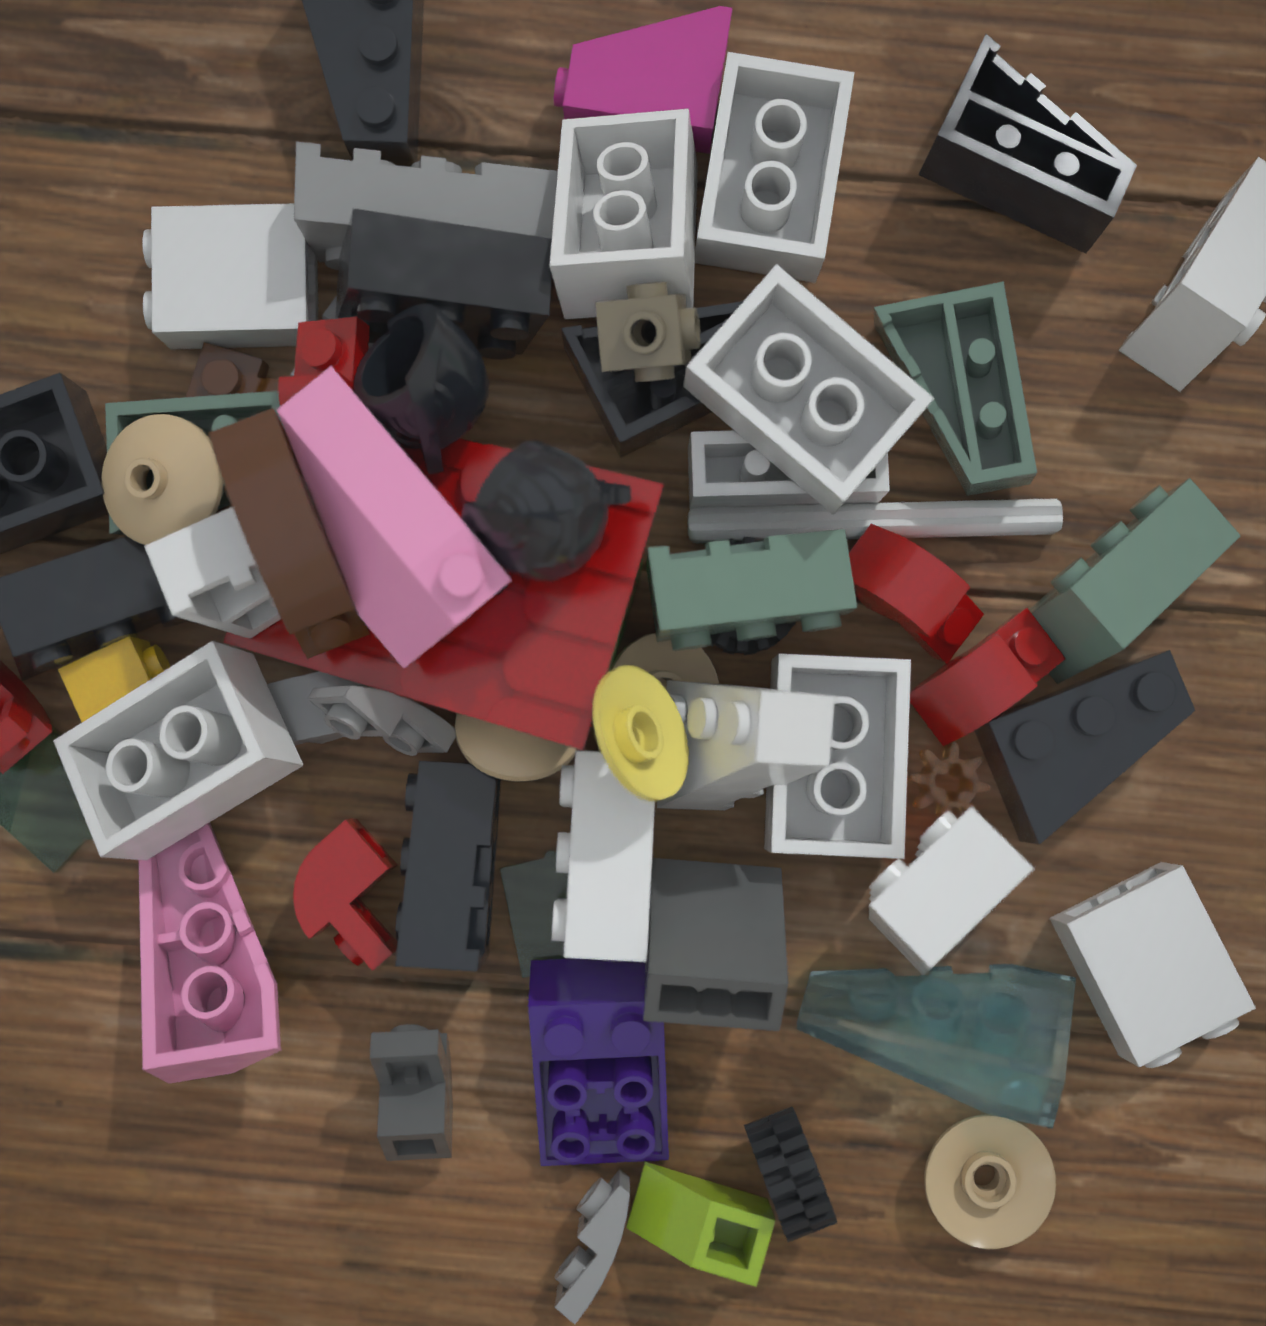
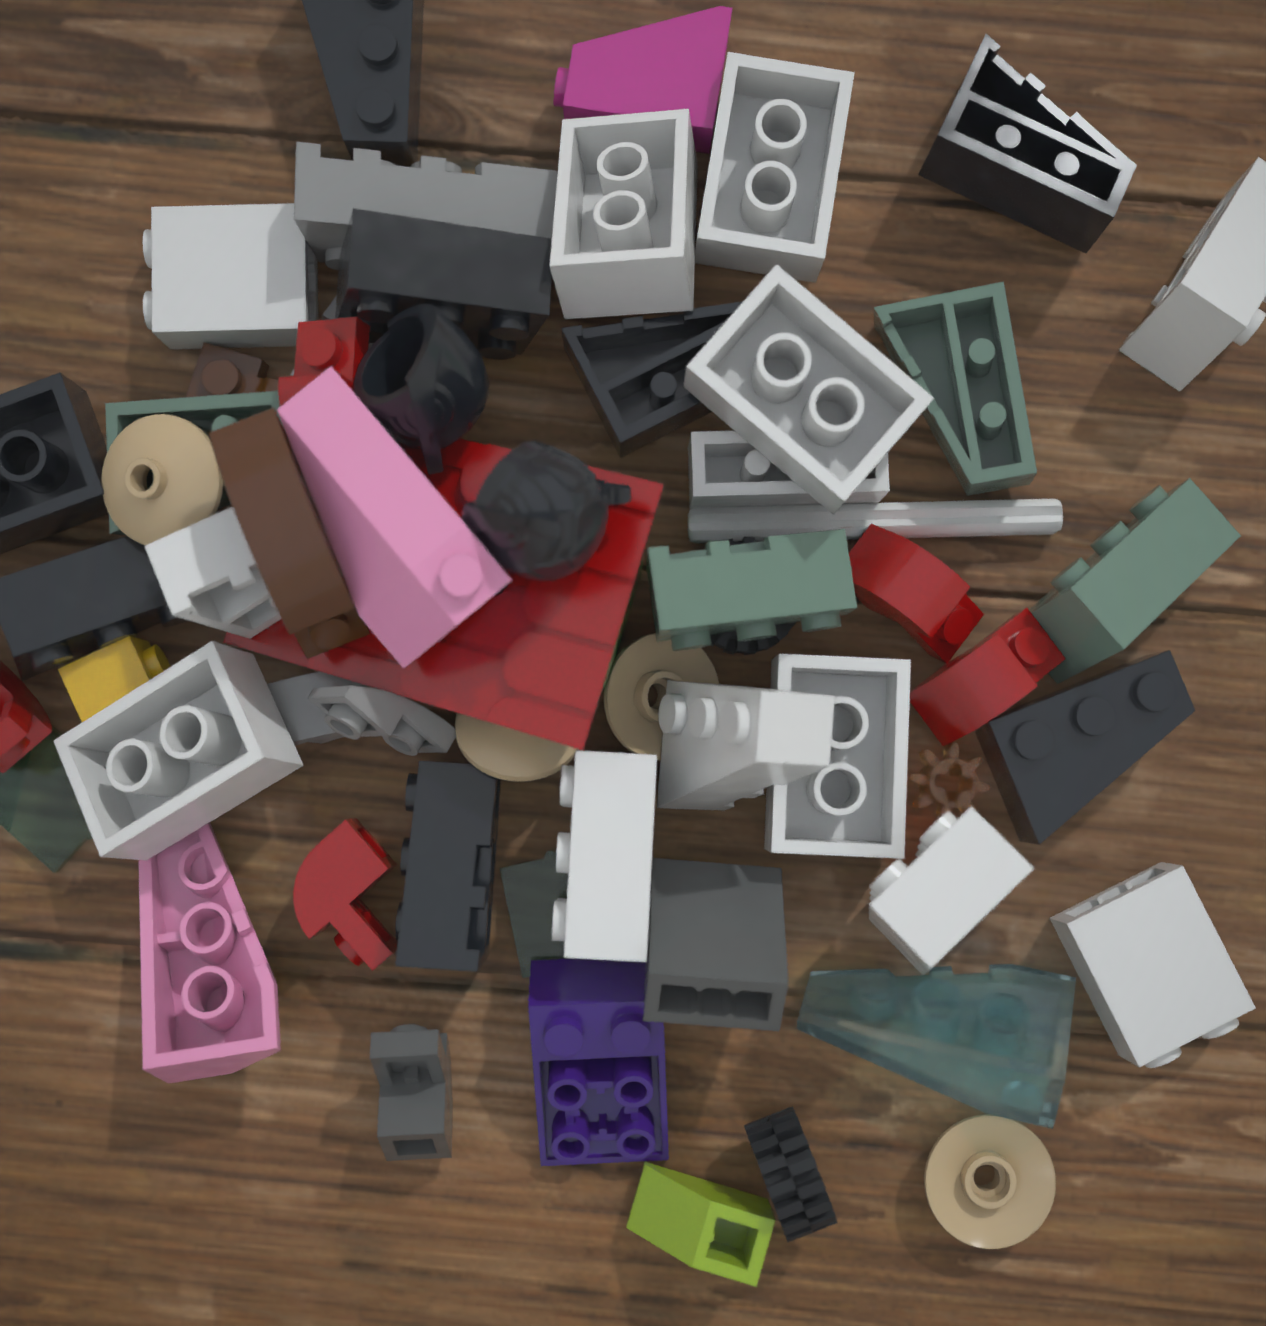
(601, 1229): light grey slope -> none
(623, 335): dark tan brick -> none
(640, 733): light yellow dish -> none

